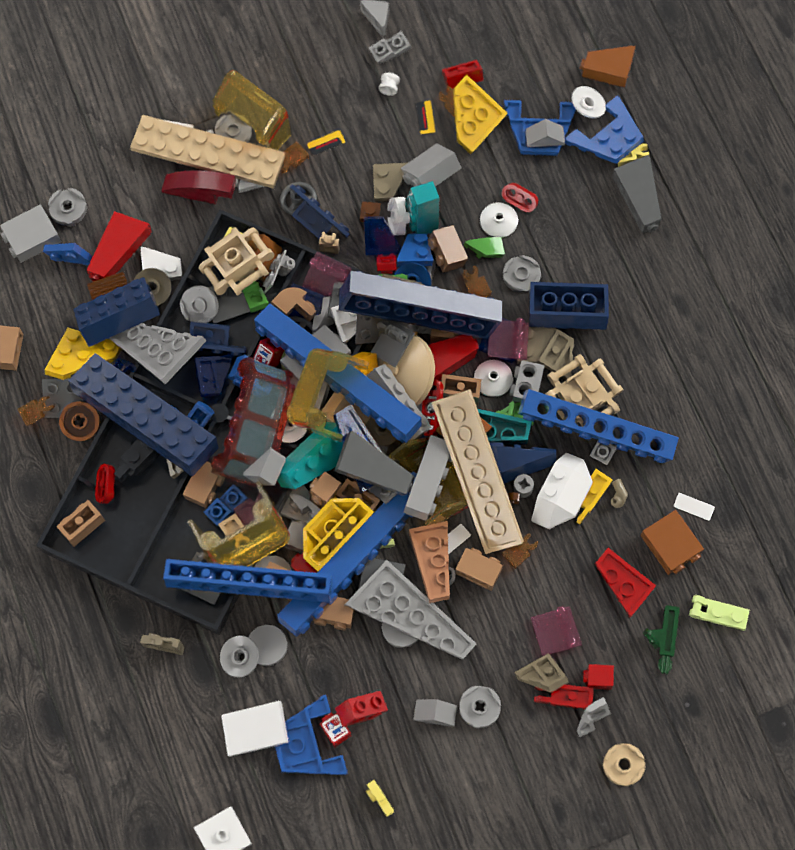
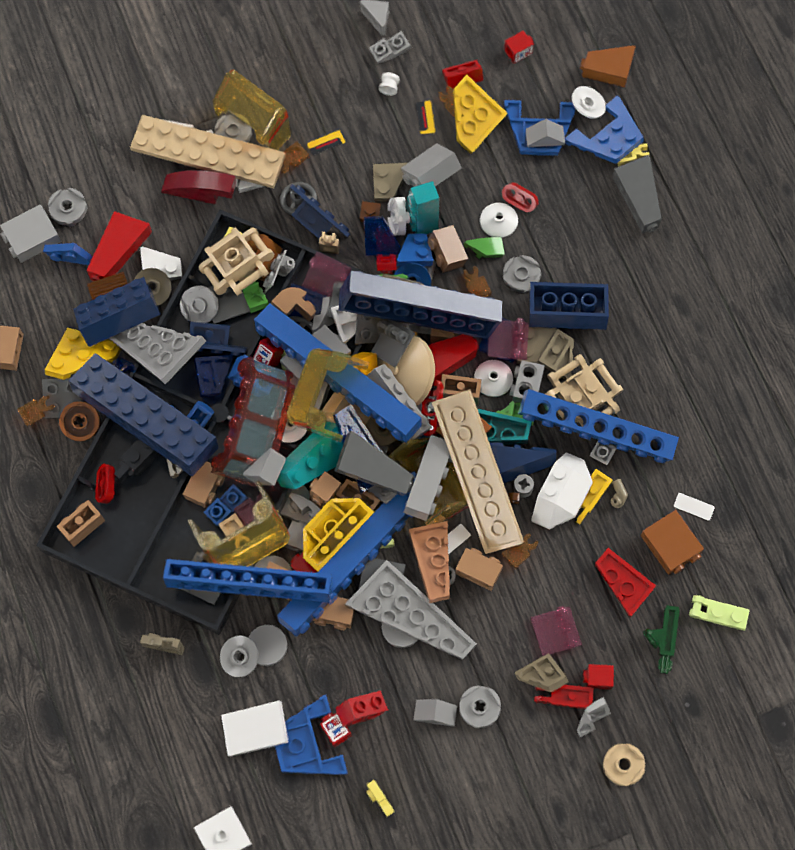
(519, 46): none -> red brick

